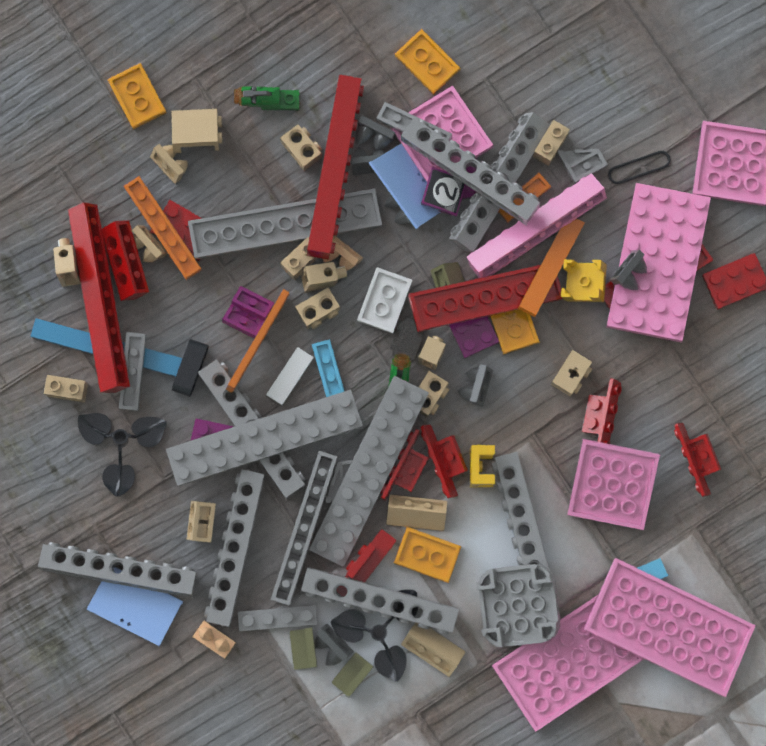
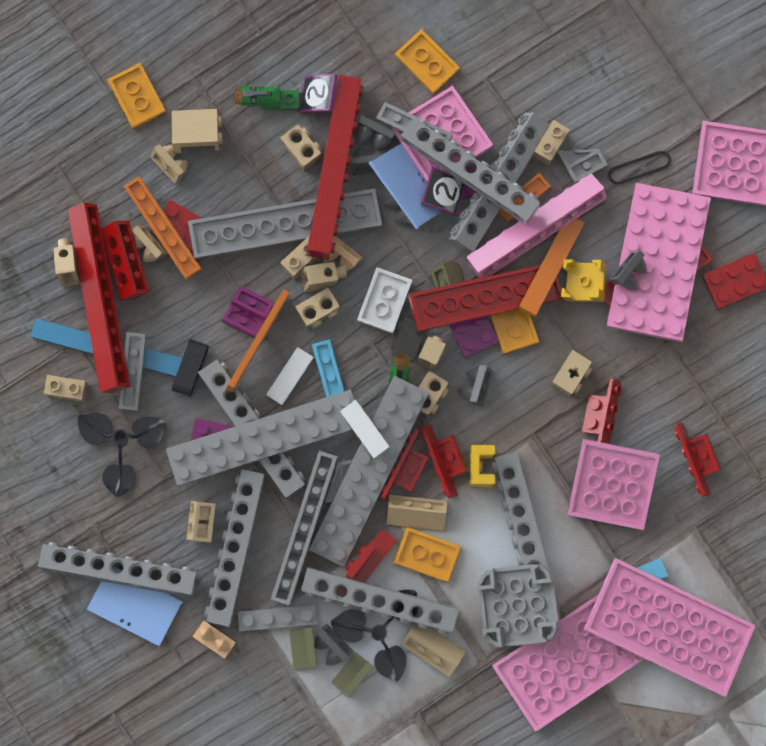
(318, 94): none -> slope
(365, 429): none -> white tile

